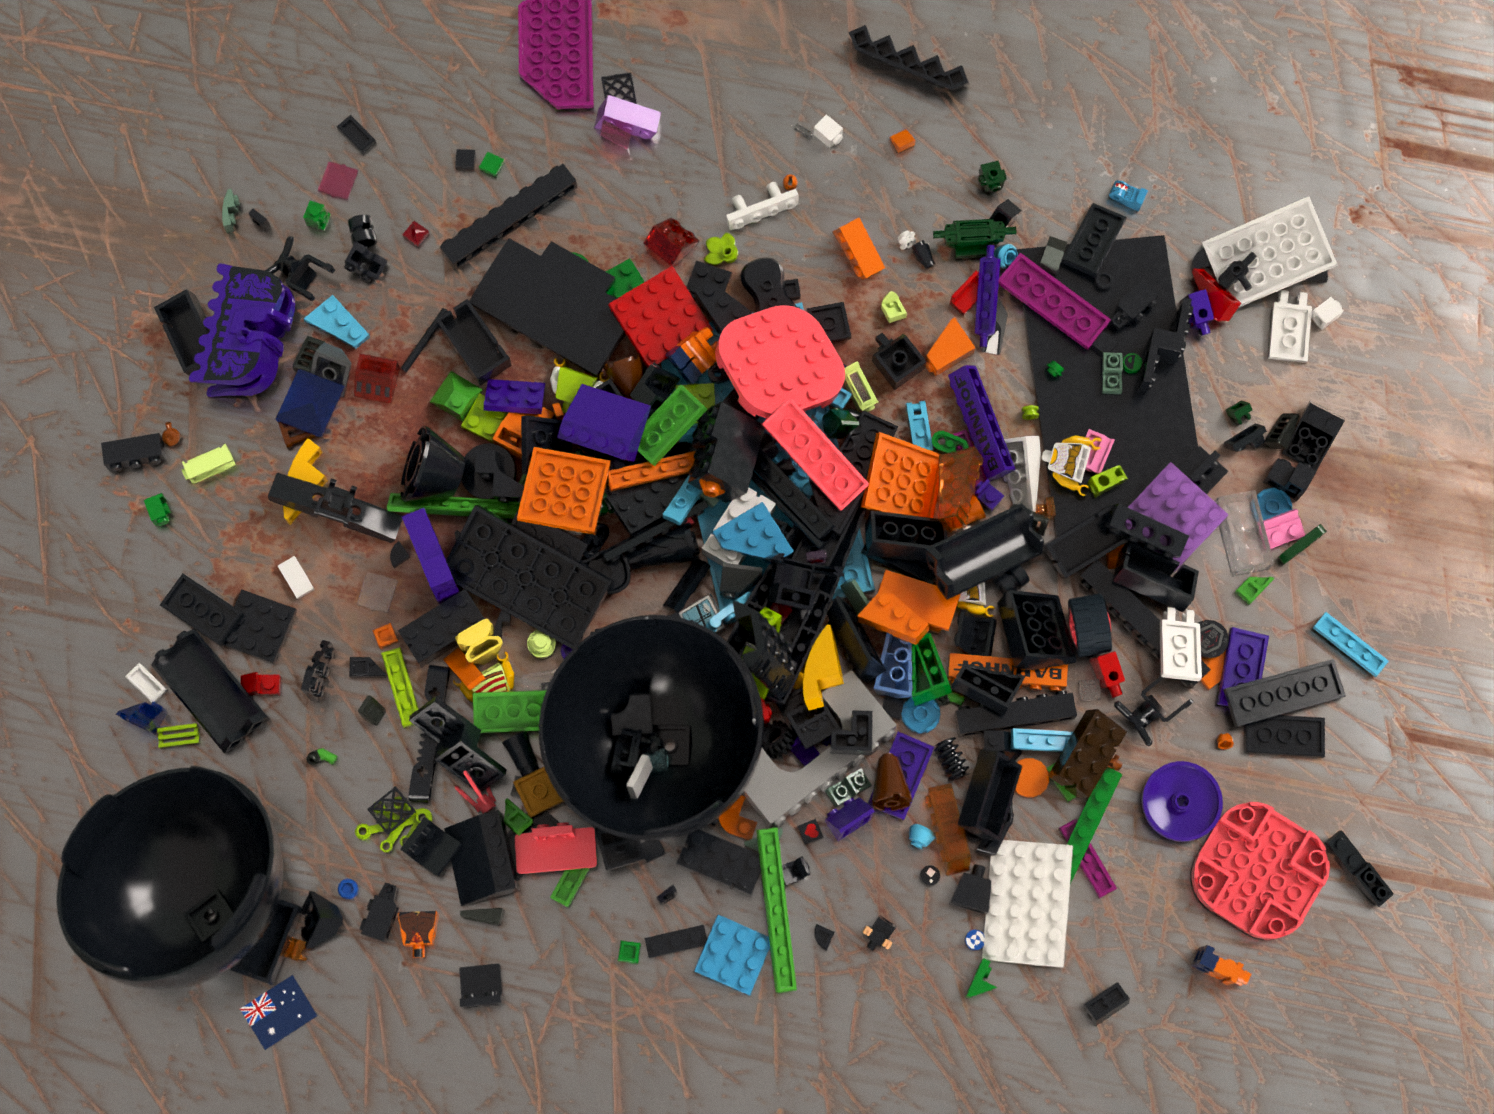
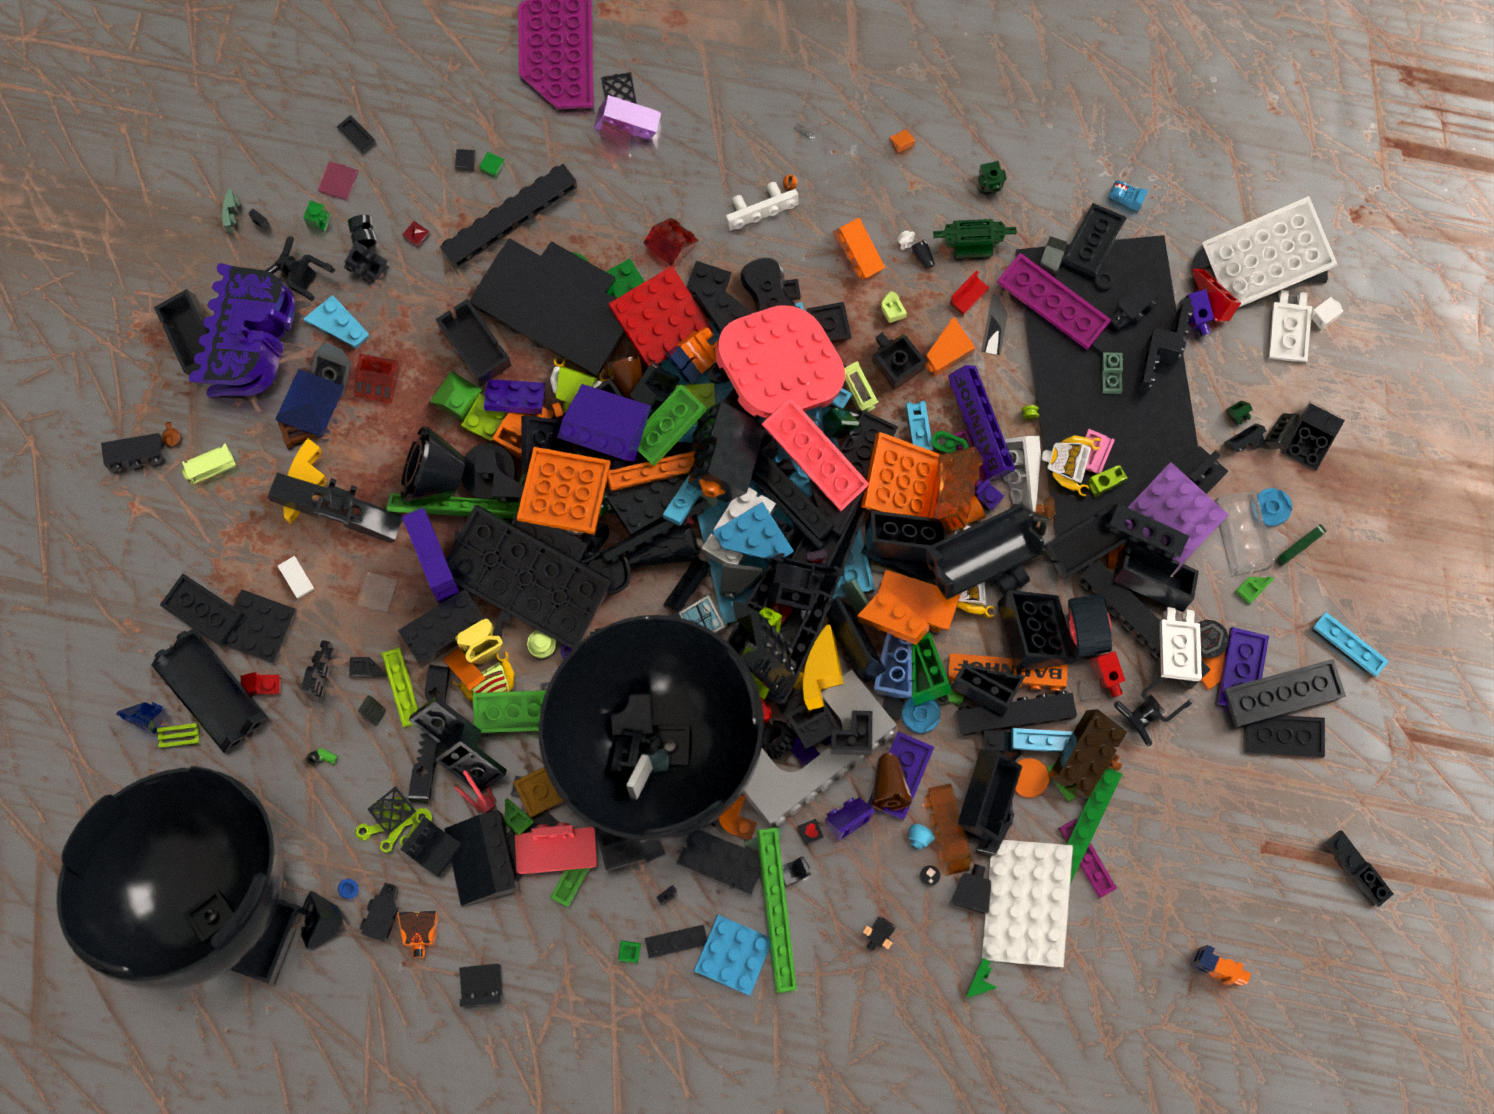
(146, 683): white tile -> none
(158, 509): green brick -> none
(278, 1012): dark blue sticker -> none
(294, 950): clear orange tile -> none
(300, 357): pearl dark grey slope -> none
(385, 636): orange tile -> none
(398, 555): black tile -> none
(421, 344): black bar -> none
(490, 916): pearl dark grey slope -> none
(522, 753): black plant -> none
(719, 247): lime plate -> none
(726, 614): medium azure plate -> none
(823, 936): black tile -> none
(828, 131): white brick -> none
(848, 787): sand green slope -> none
(908, 60): black brick -> none
(951, 759): black piece -> none
(974, 940): blue tile -> none
(975, 634): black bracket -> none
(987, 296): dark purple plate -> none
(1006, 212): black brick -> none
(1007, 254): medium azure cone -> none
(1054, 368): green plate -> none
(1107, 1003): black hinge -> none
(1132, 363): green tile -> none
(1182, 801): dark purple dish -> none
(1228, 741): orange hinge -> none
(1237, 272): black piece -> none
(1260, 871): coral plate -> none
(1283, 528): bright pink plate -> none
(1290, 479): black brick -> none

